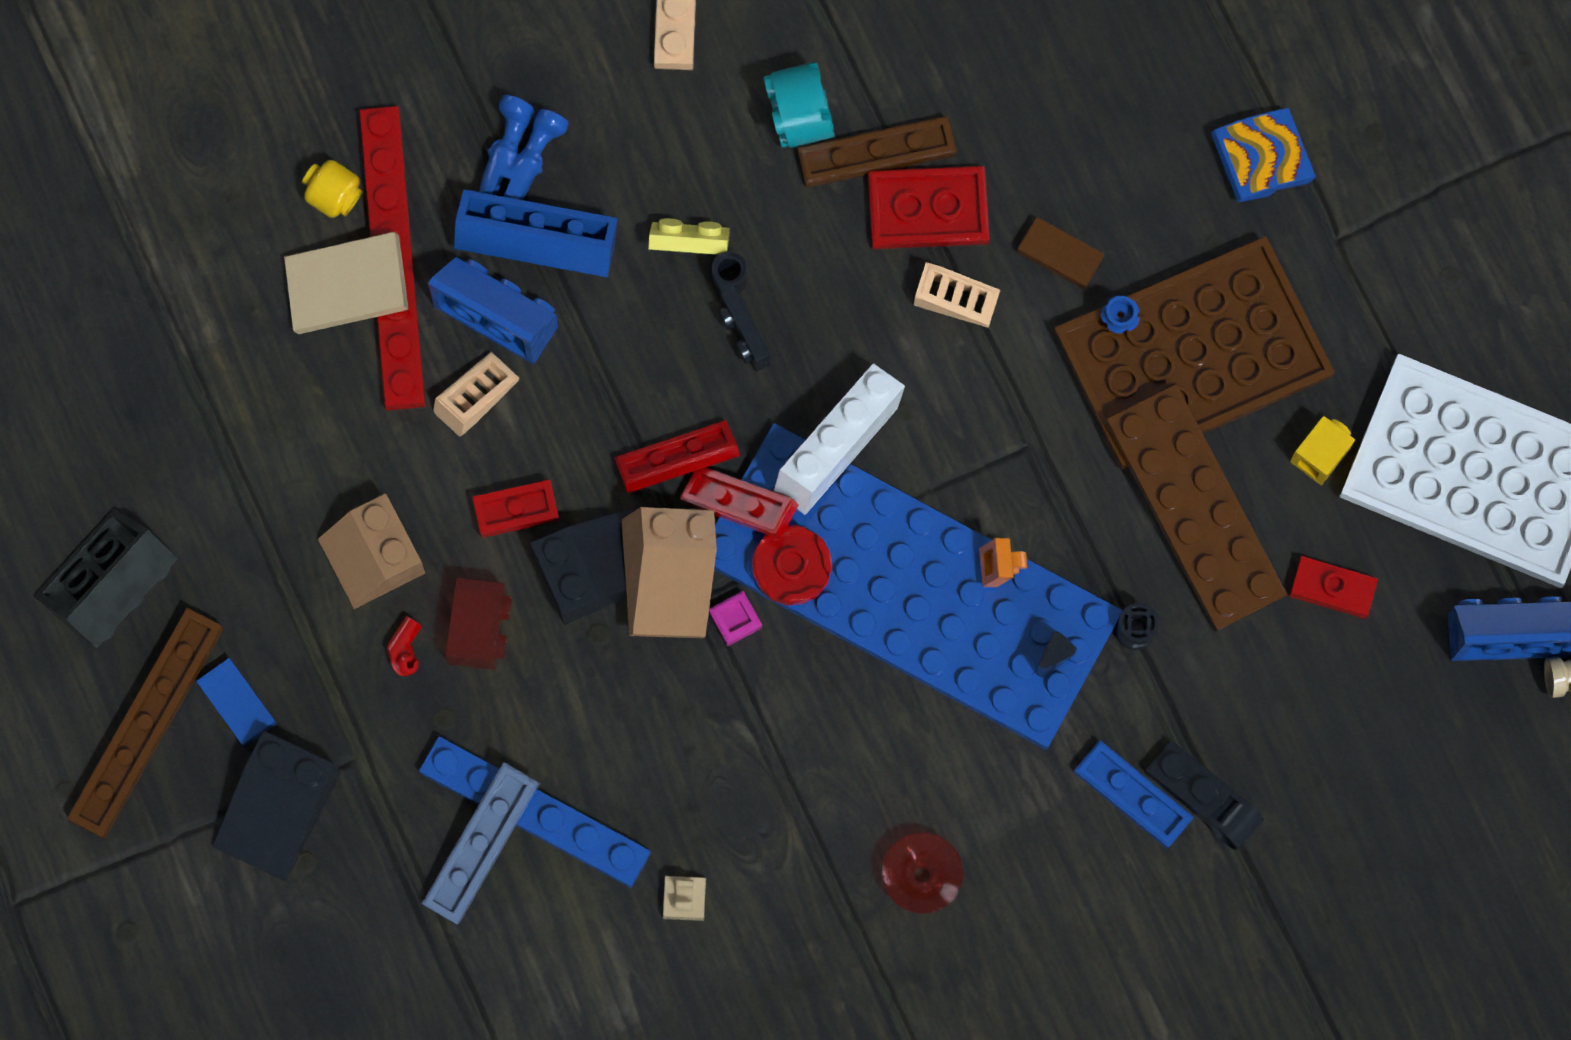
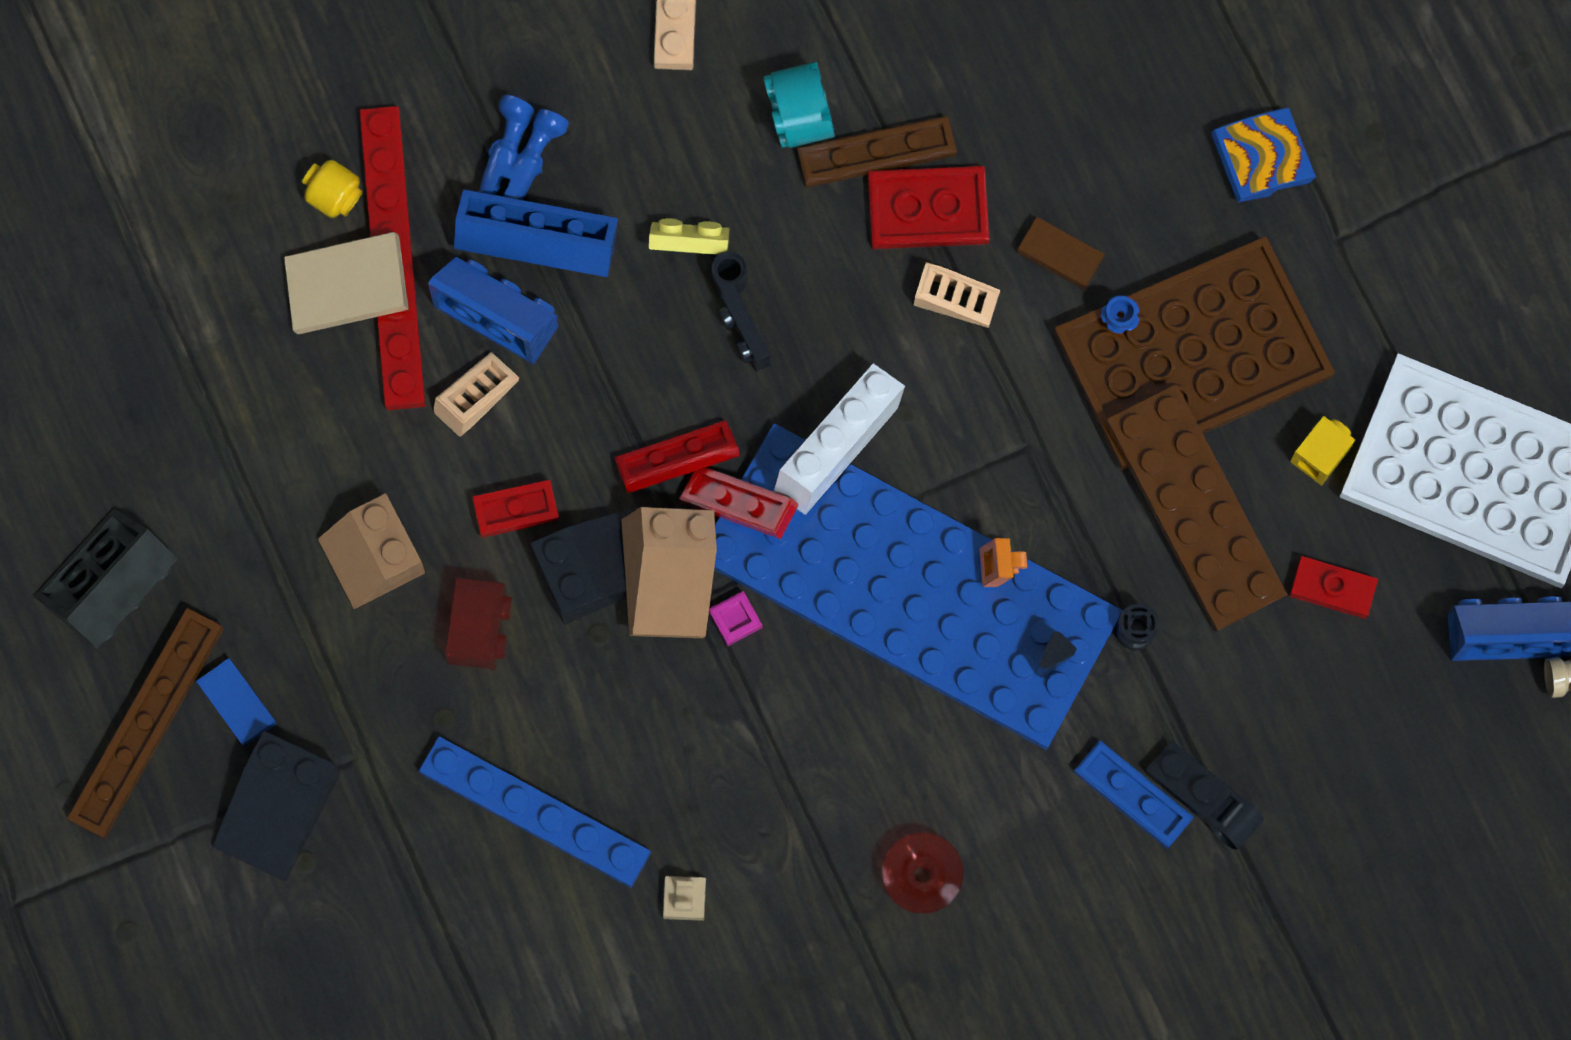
(400, 648): red arm -> none
(481, 843): sand blue tile -> none
(792, 567): red tile -> none

